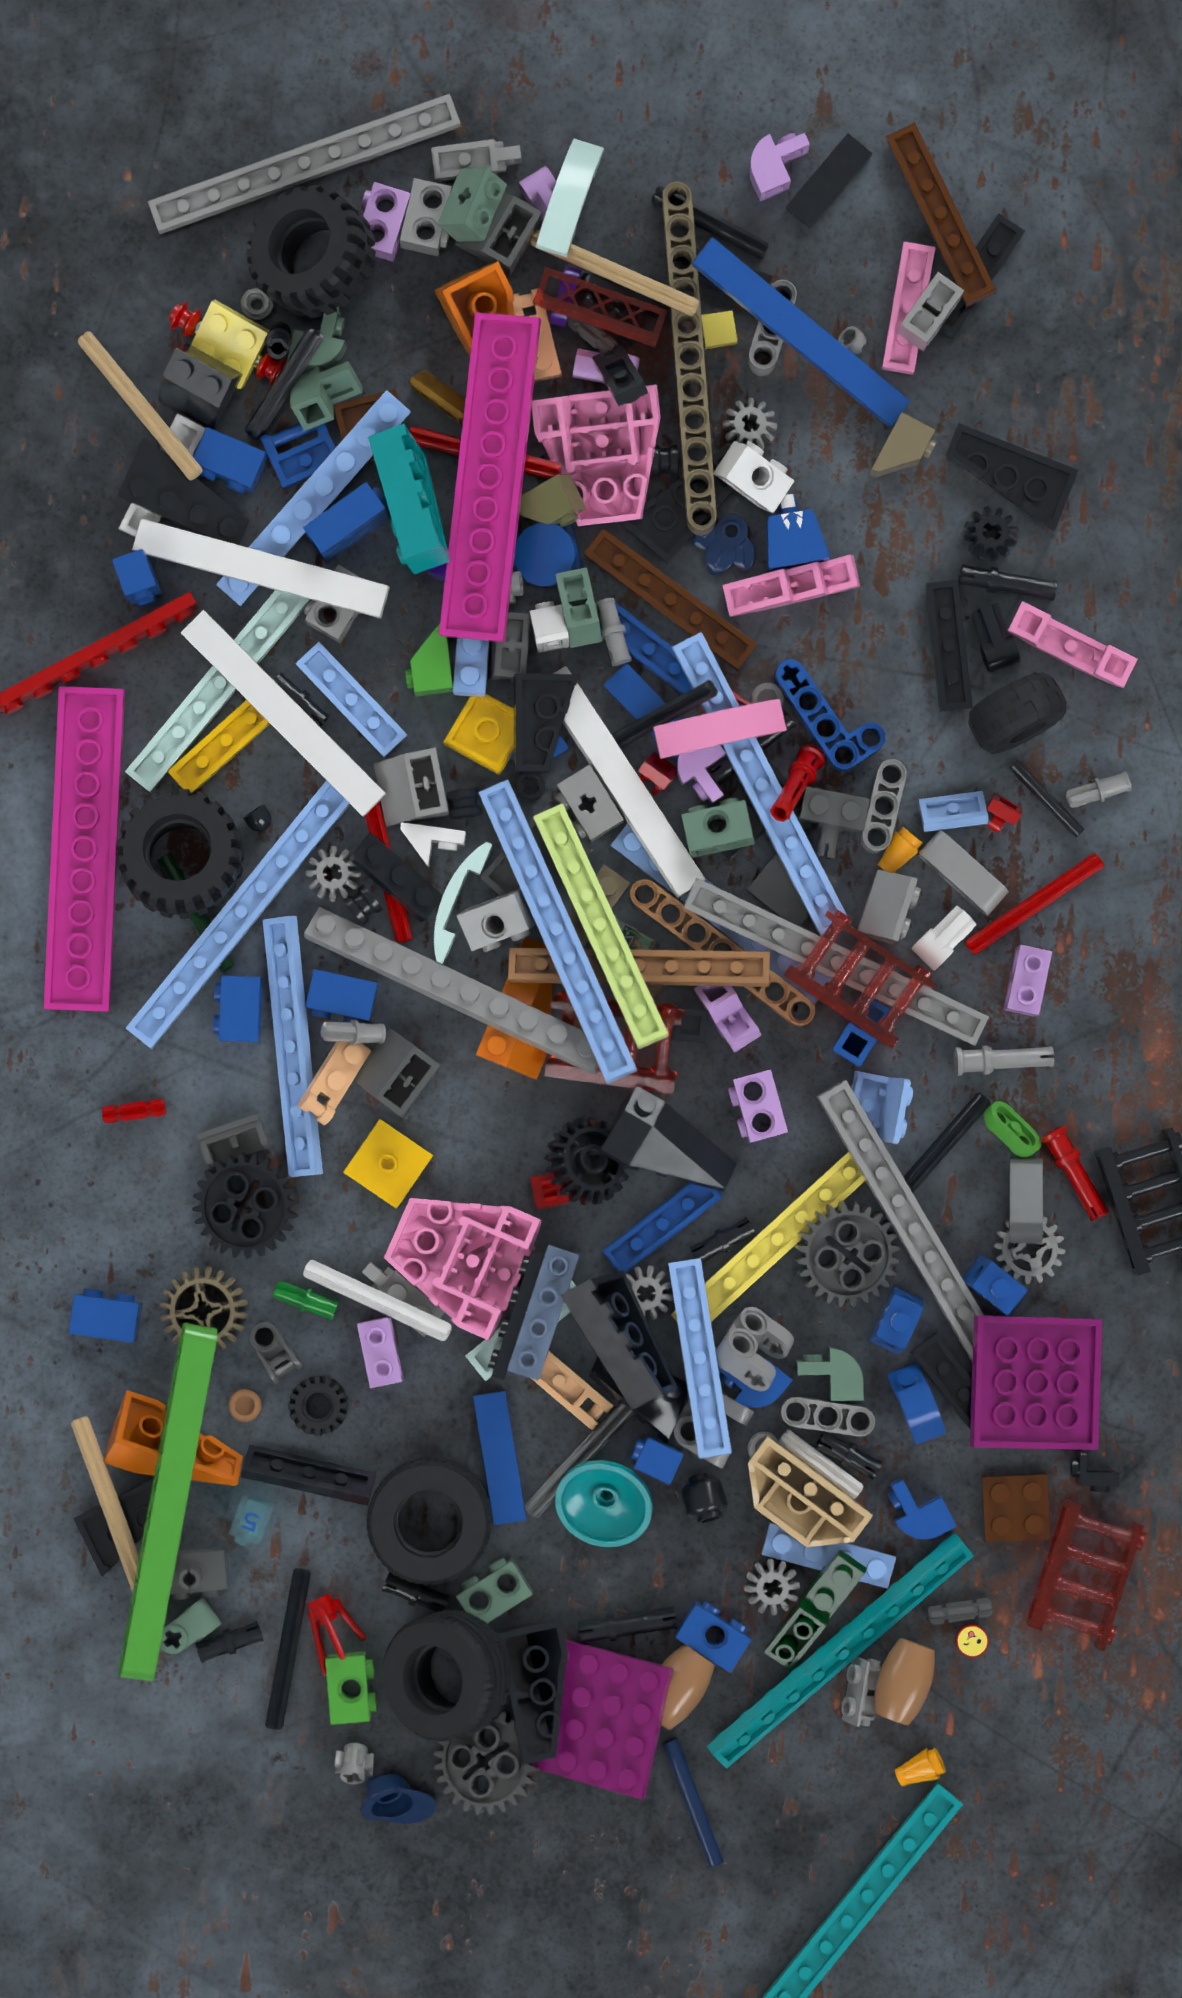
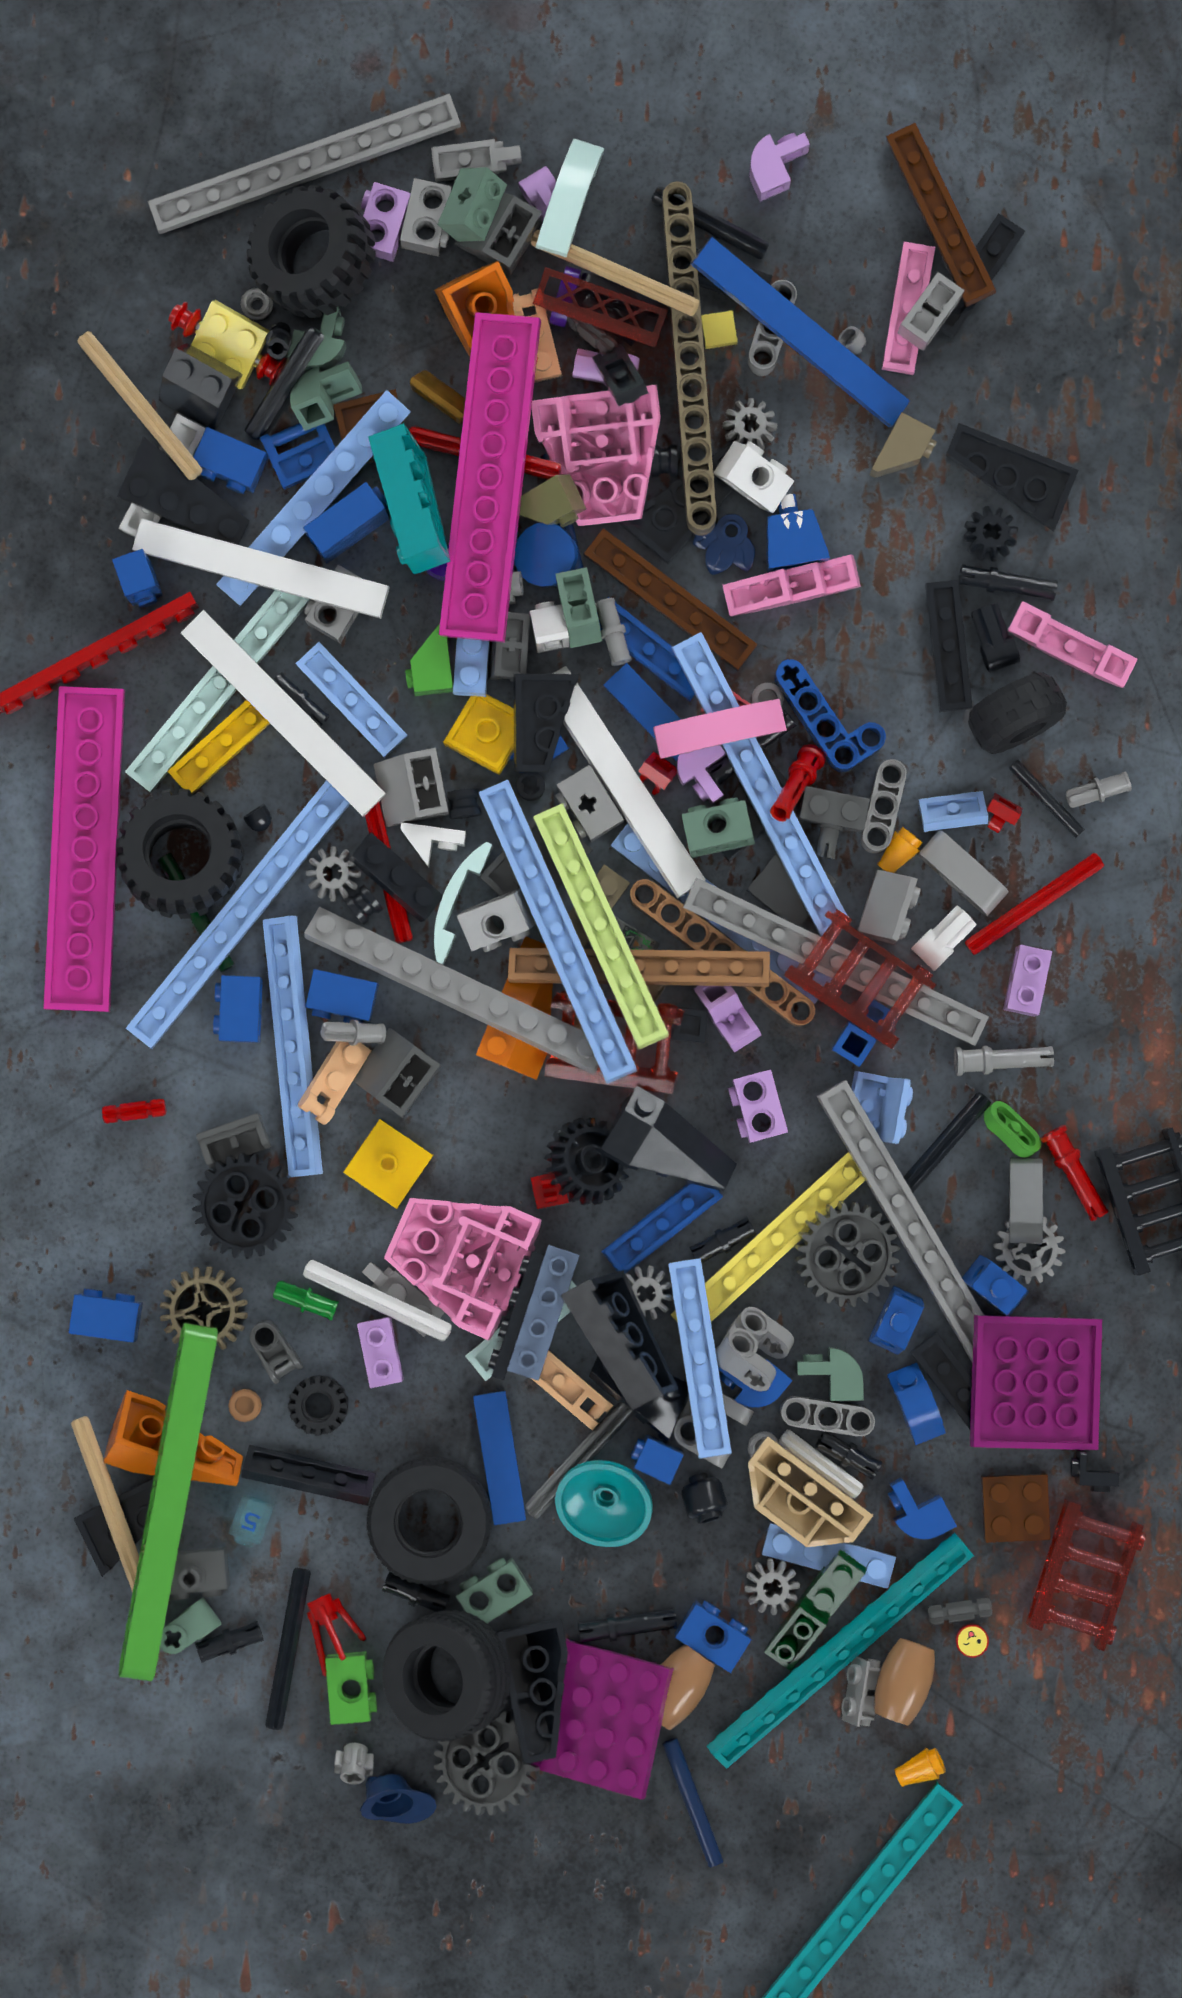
(665, 713): black axle -> none
(829, 180): black tile -> none

